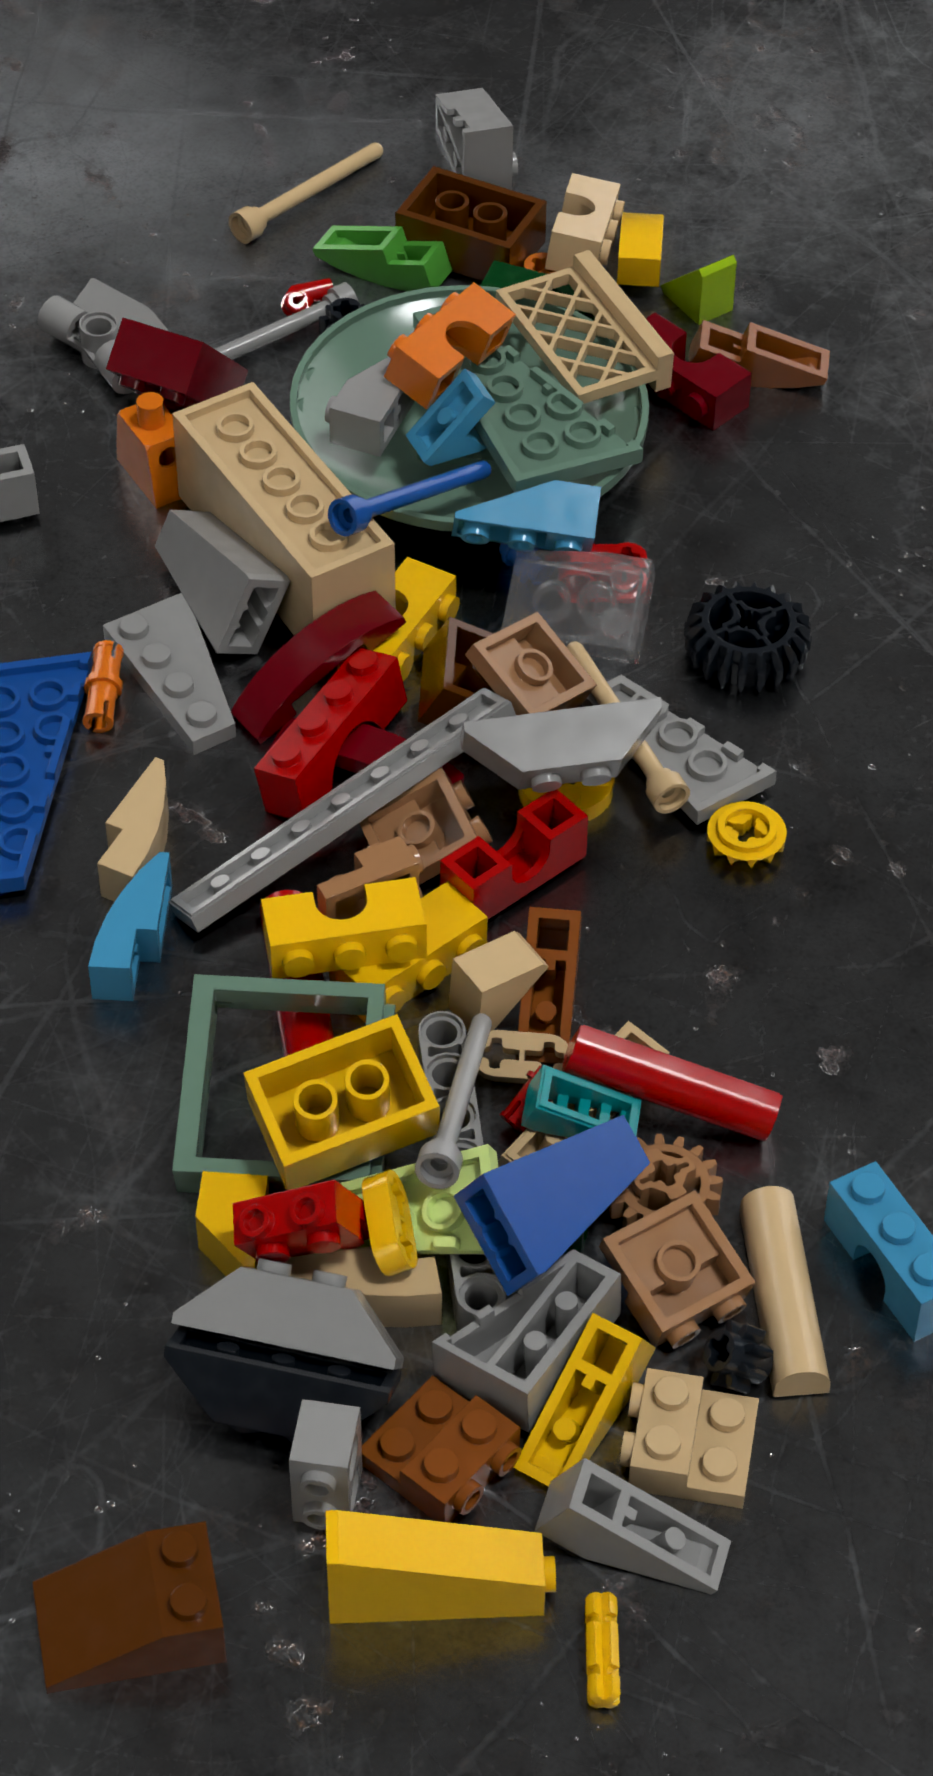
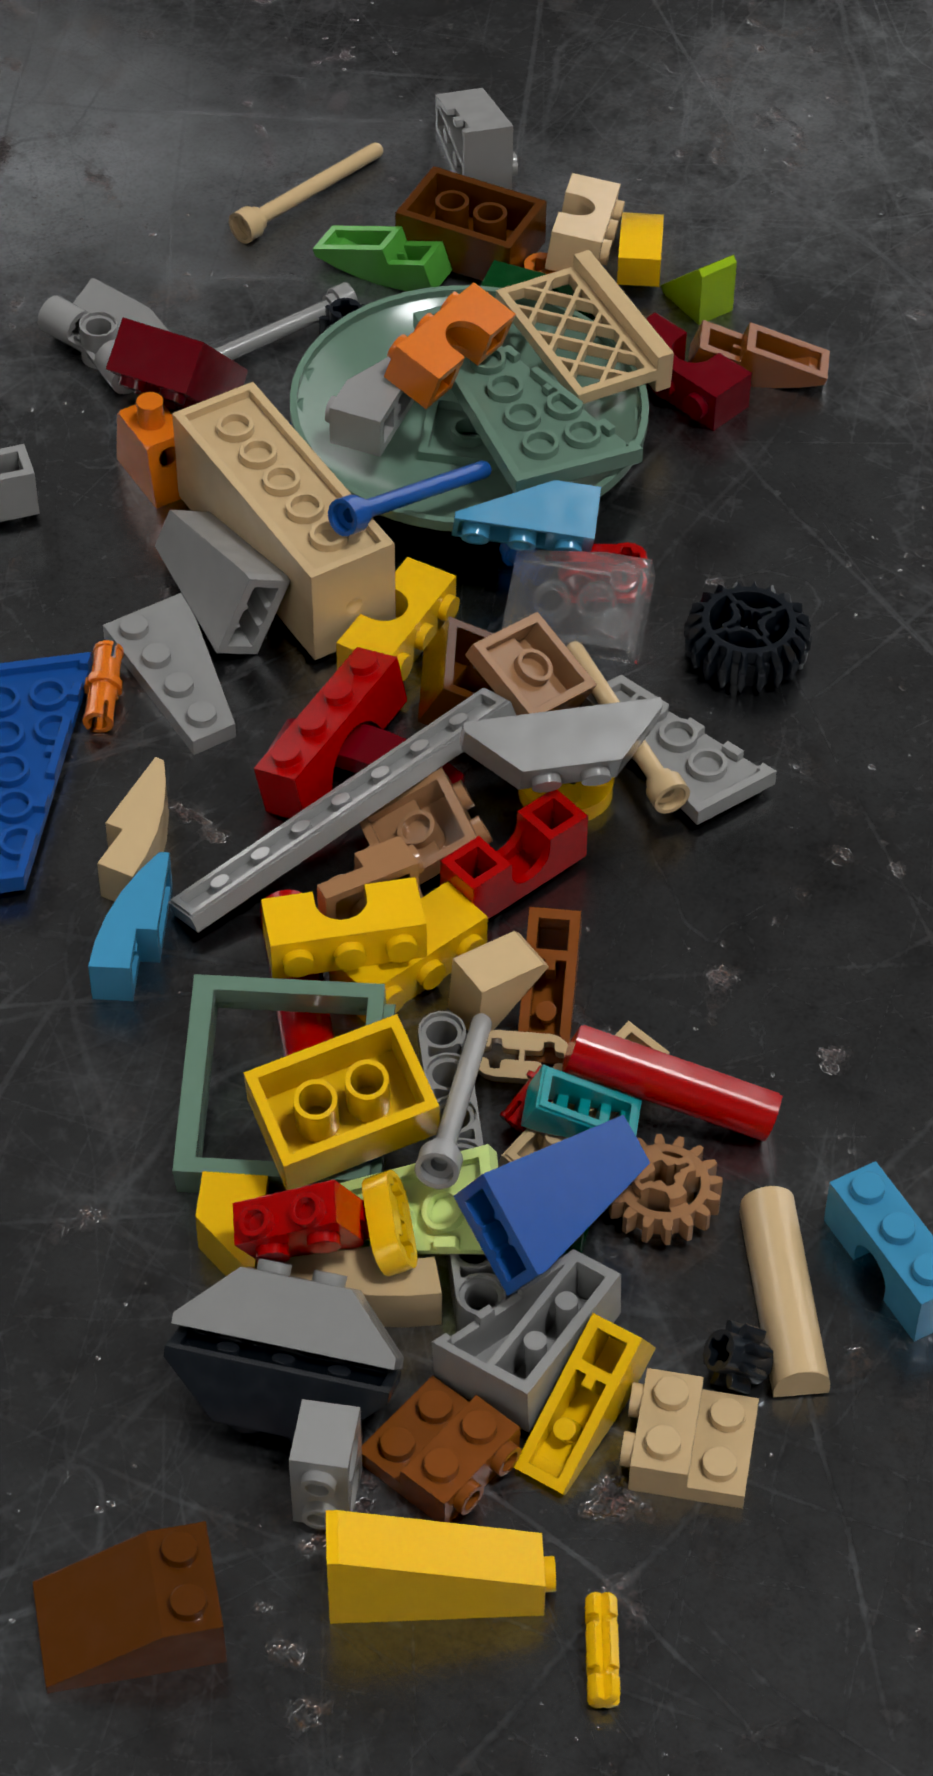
(304, 295): red arm -> none
(309, 657): dark red slope -> none
(448, 425): dark azure slope -> none
(630, 1529): light grey slope -> none
(678, 1271): medium nougat plate -> none
(734, 821): yellow gear -> none

